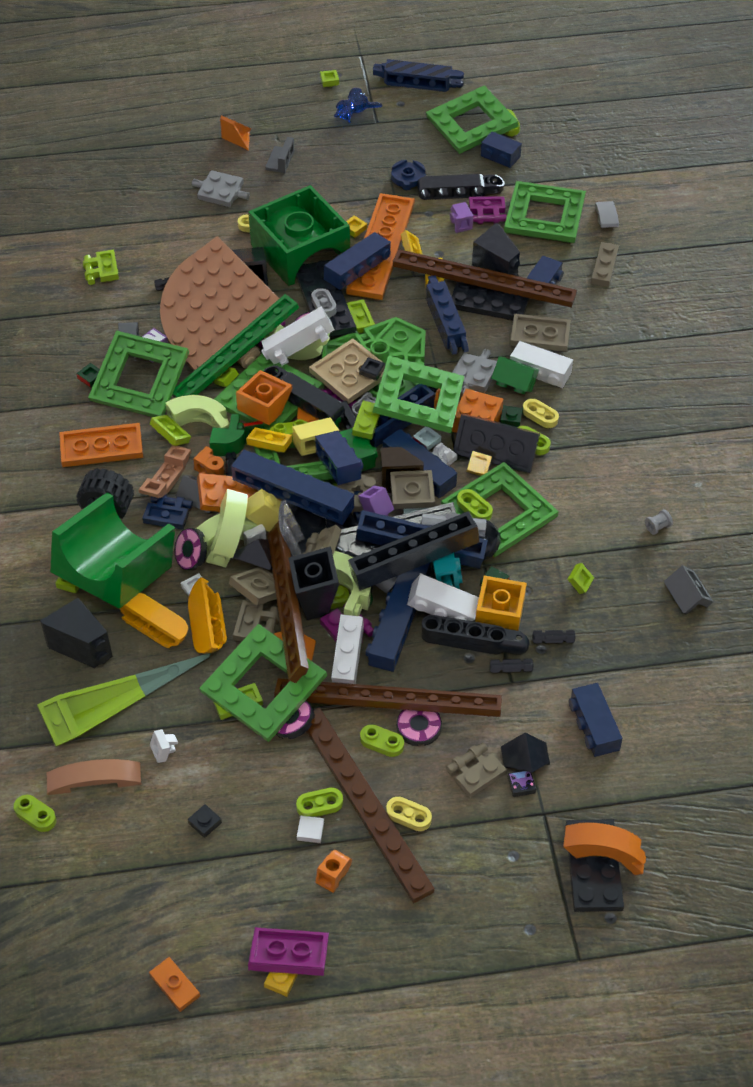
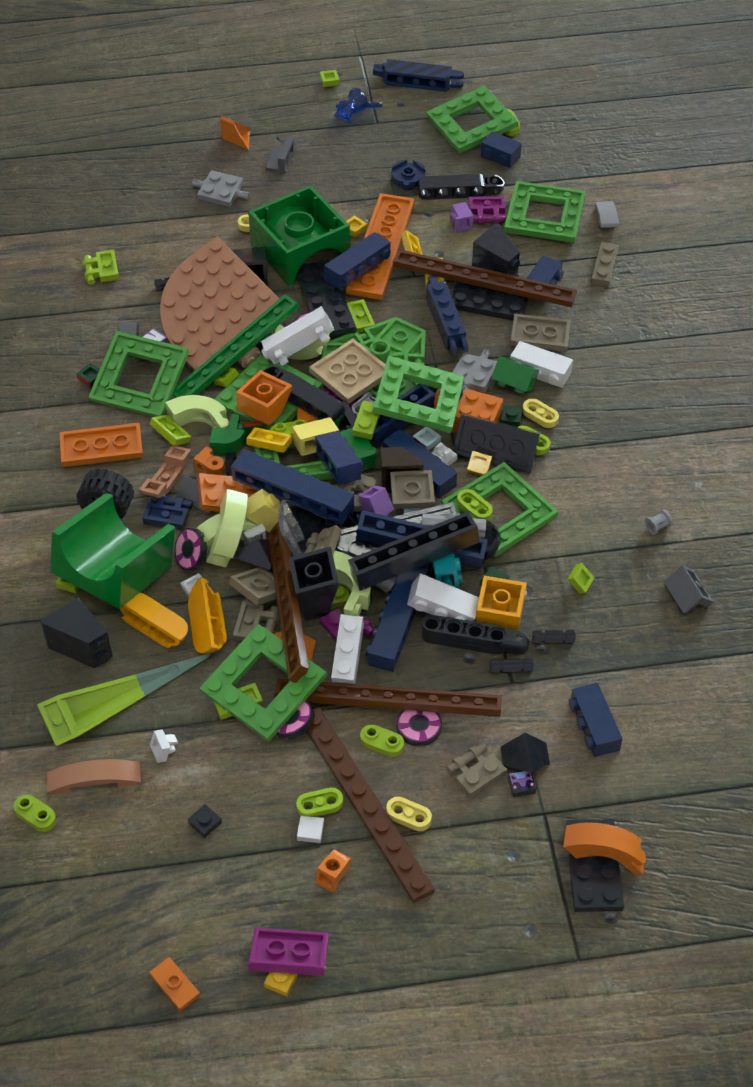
(323, 298): light grey plate -> none
(372, 369): black tile -> none

